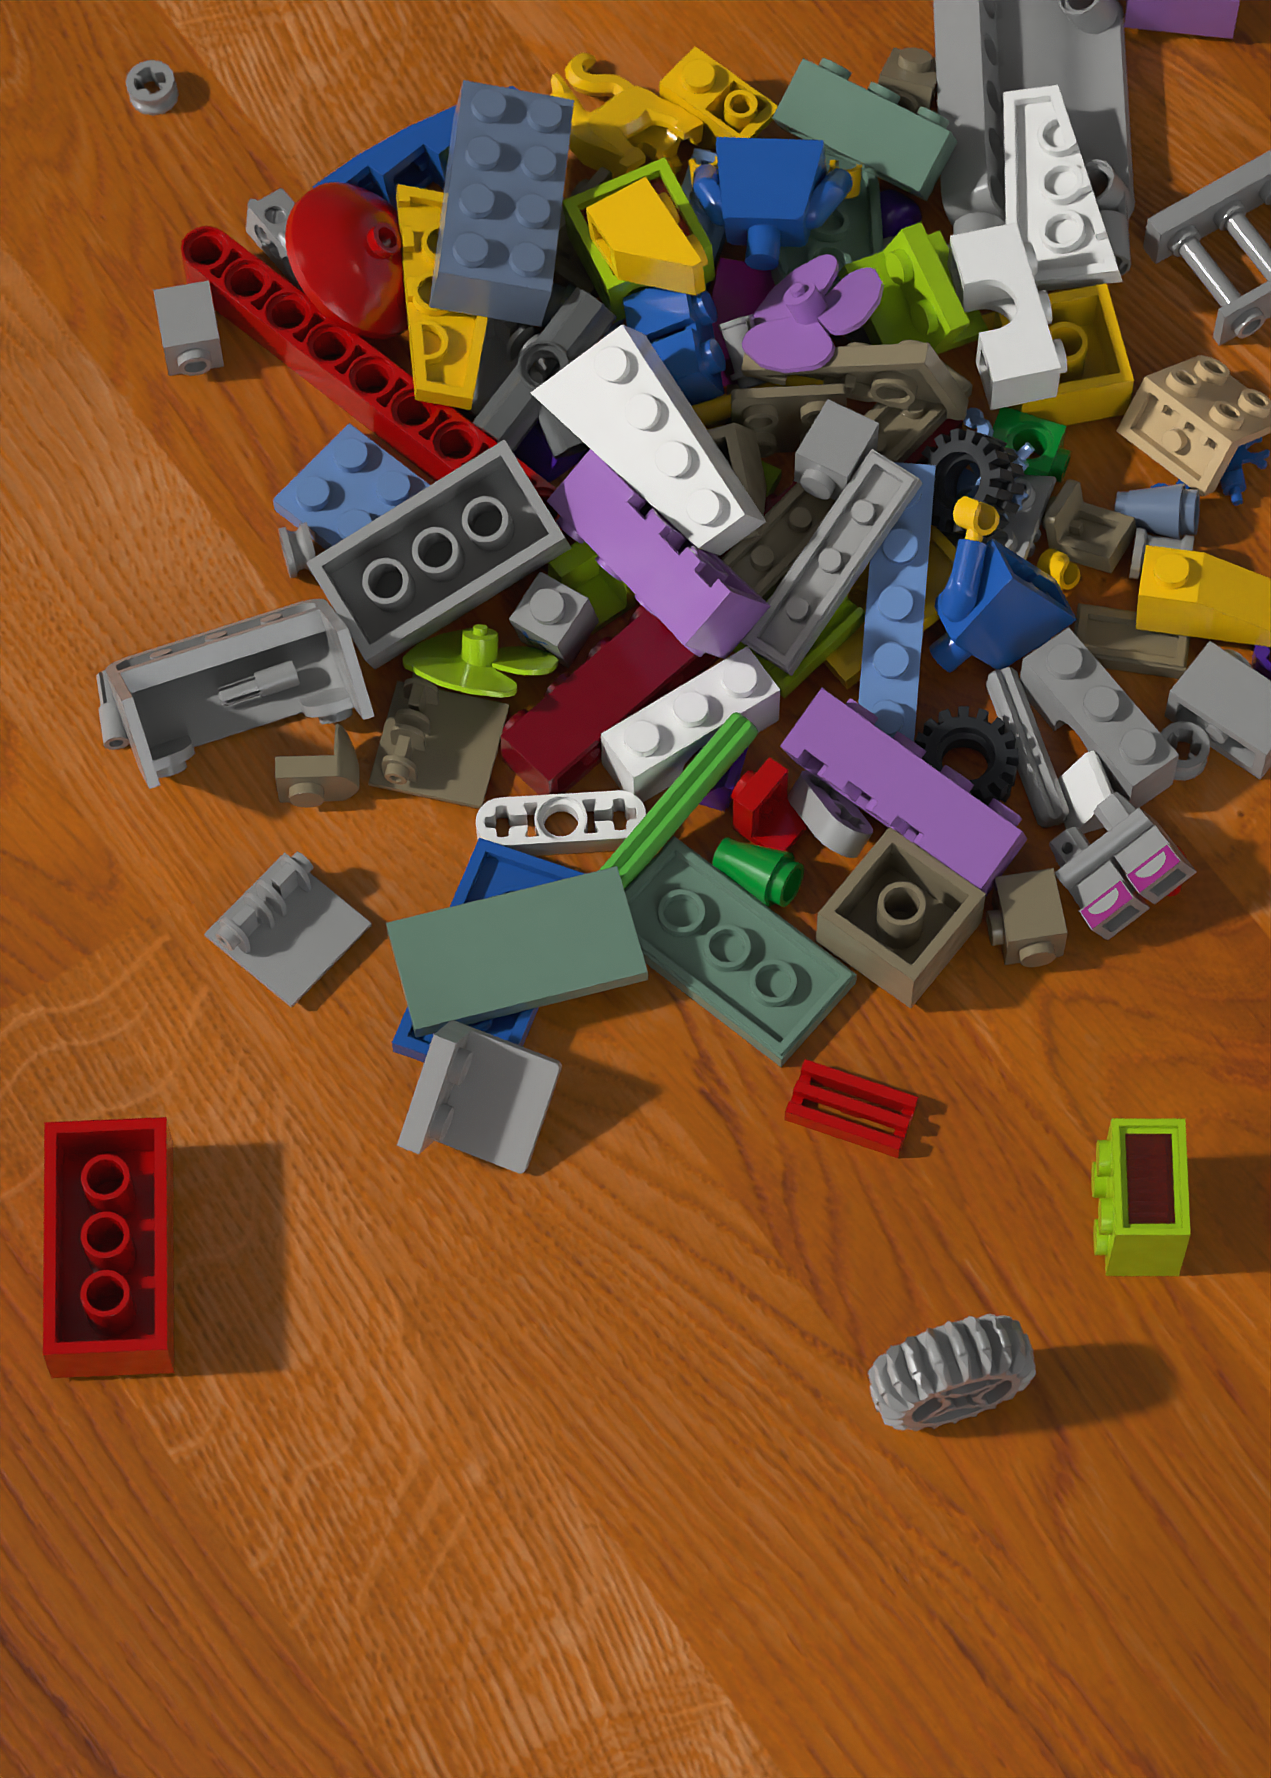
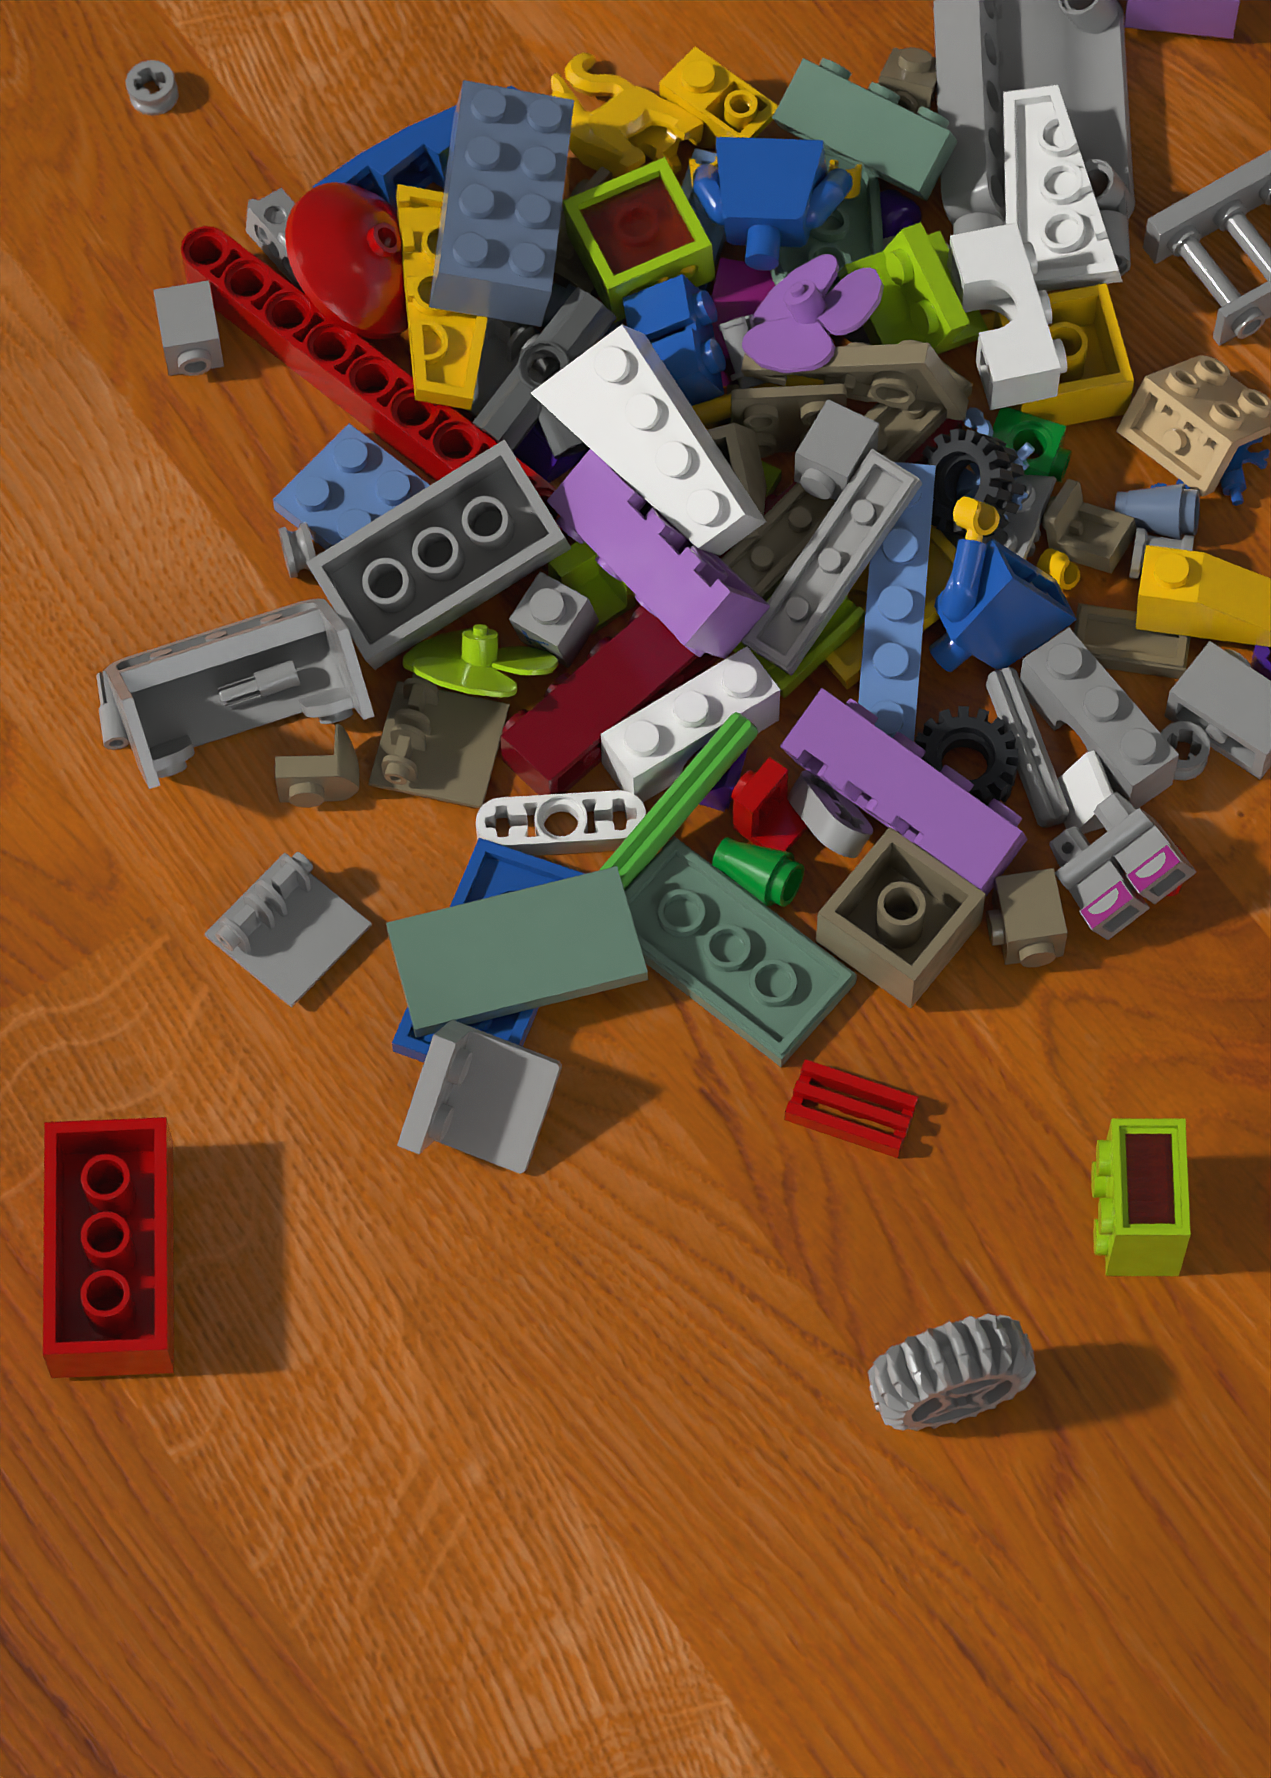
(643, 240): yellow slope -> none

